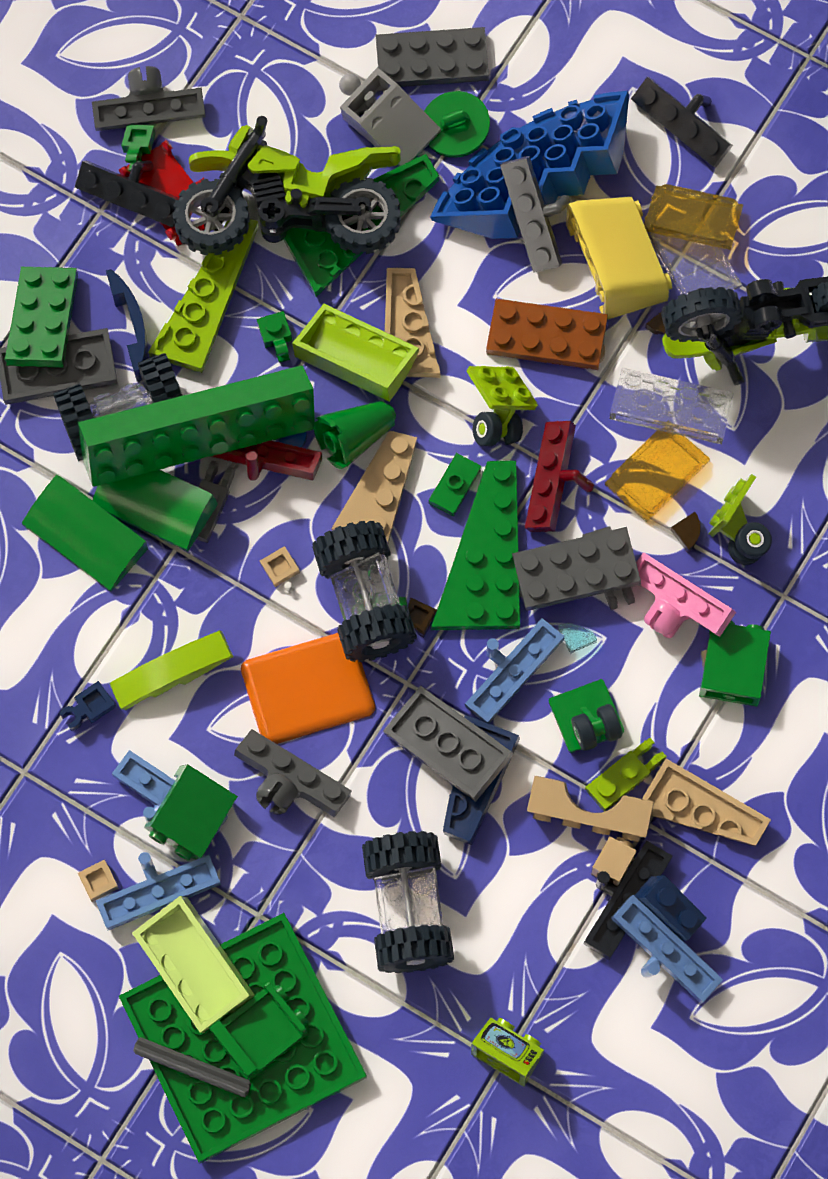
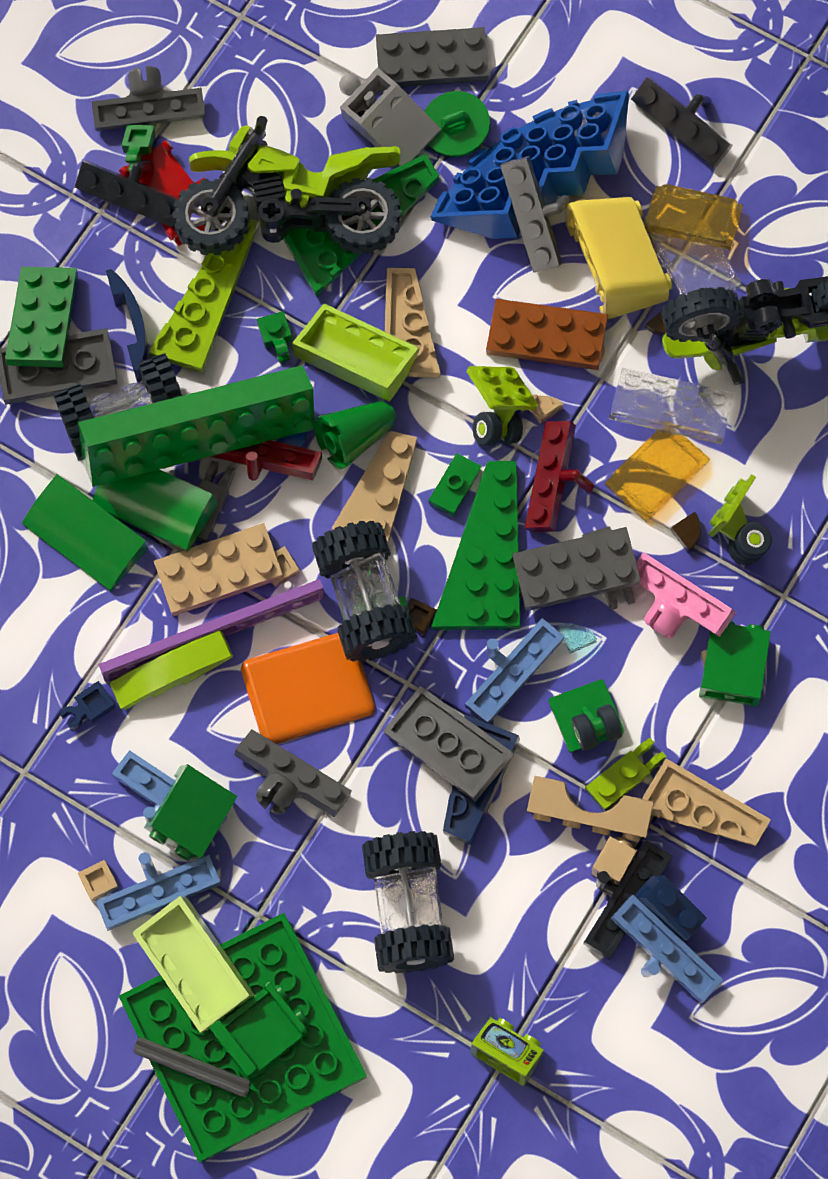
(218, 569): none -> tan plate
(227, 624): none -> medium lavender tile
(546, 407): none -> tan tile

